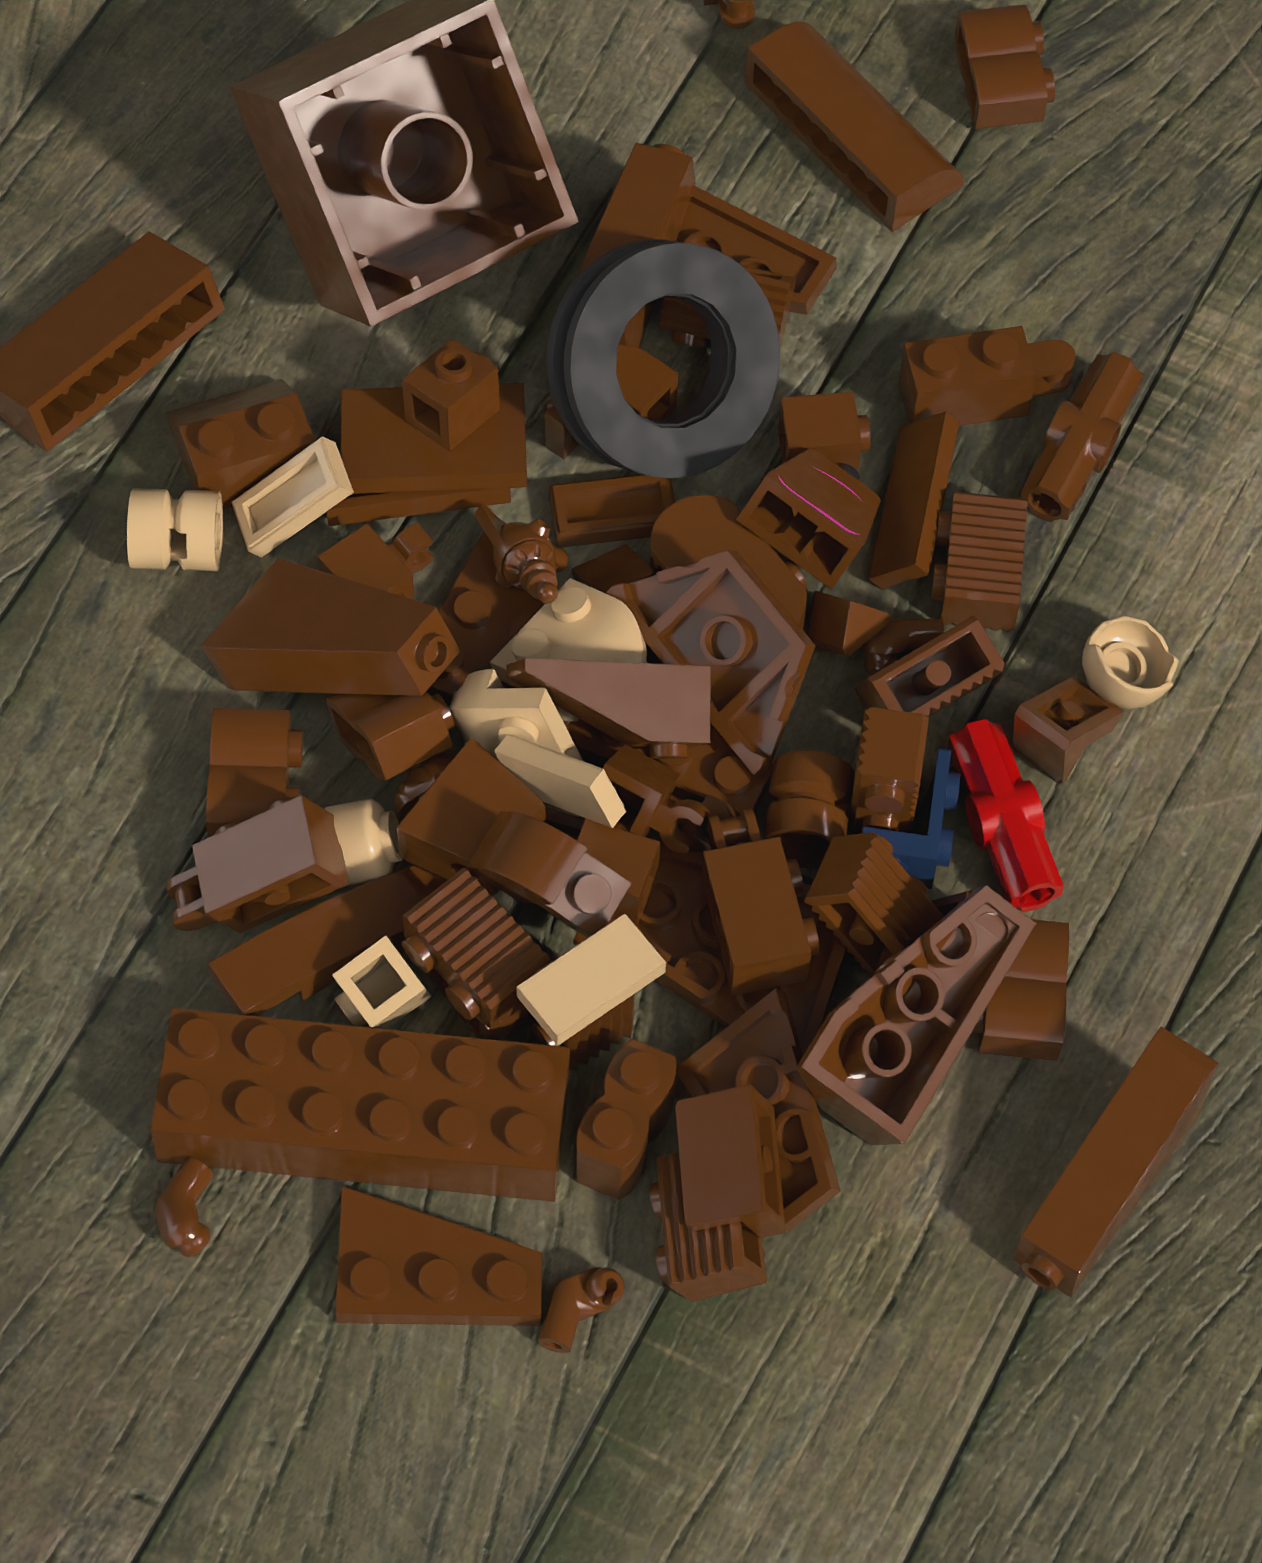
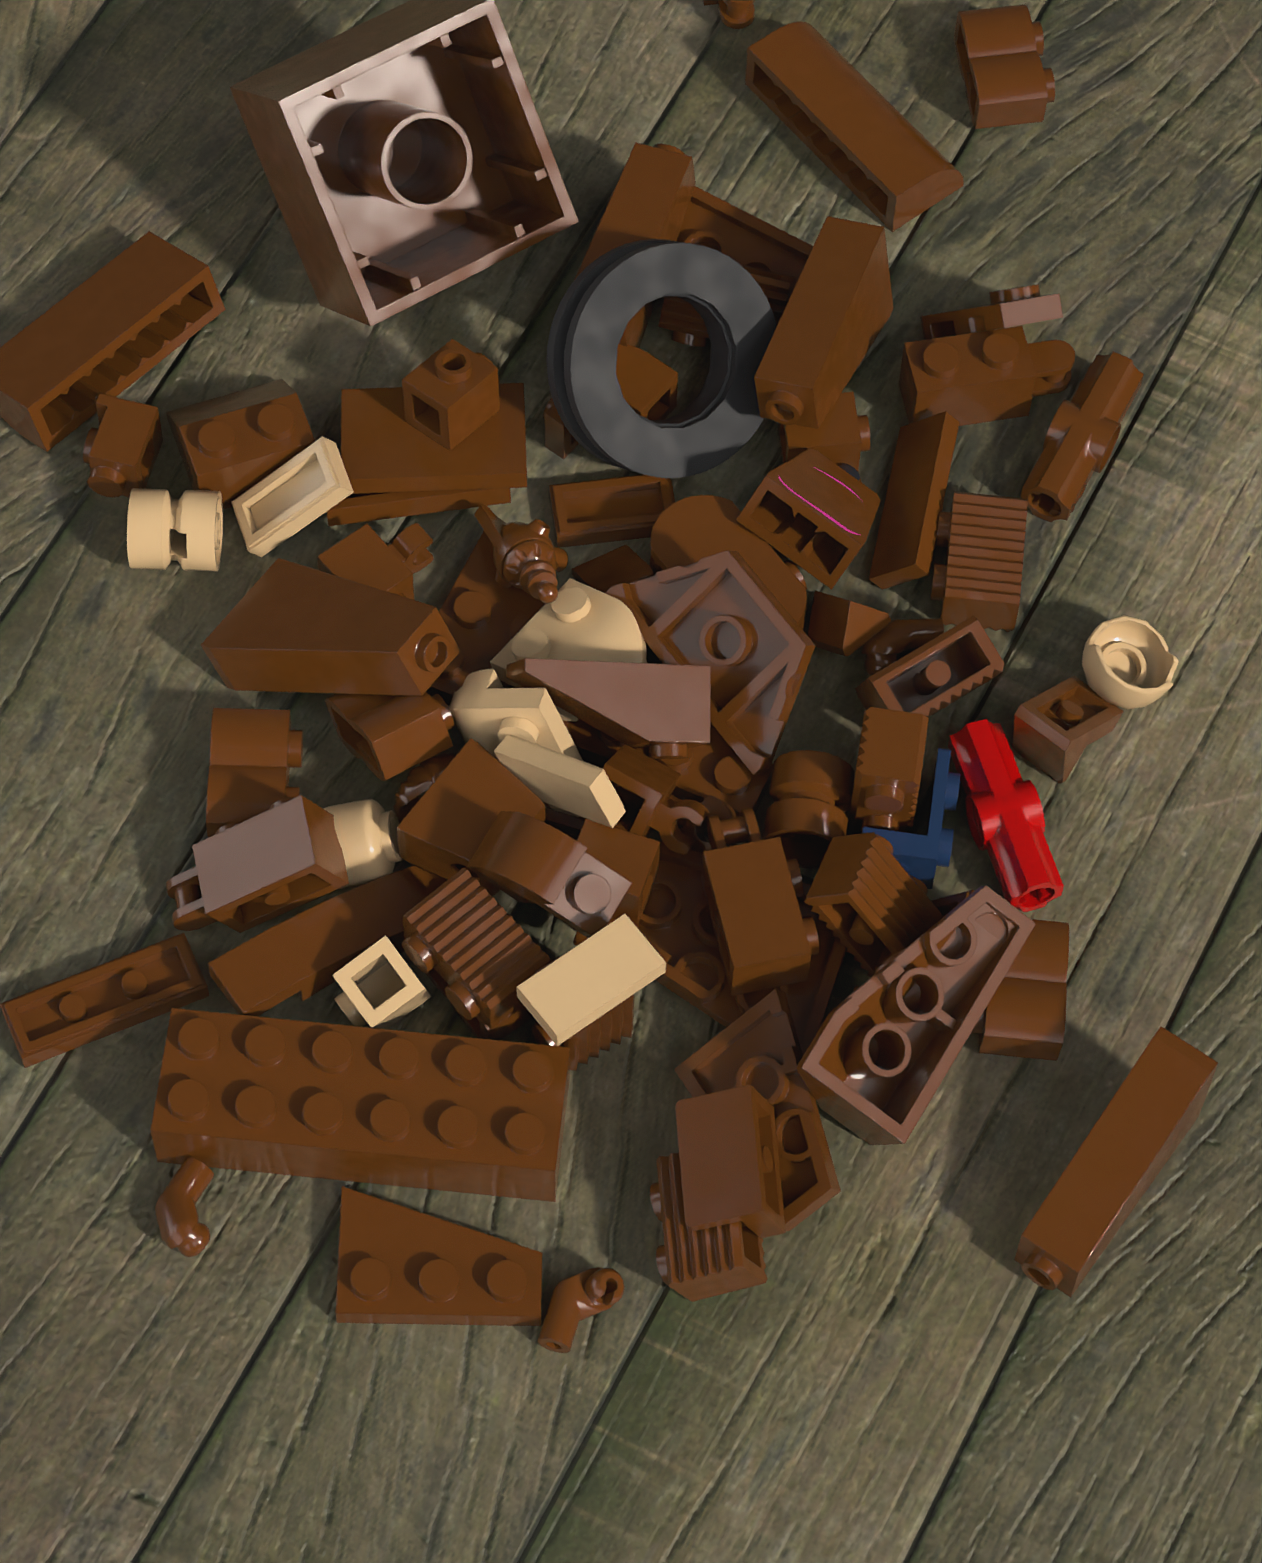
(104, 1000): none -> reddish brown tile
(122, 447): none -> reddish brown brick
(625, 1119): reddish brown brick -> none
(826, 324): none -> reddish brown slope
(1007, 309): none -> reddish brown wing

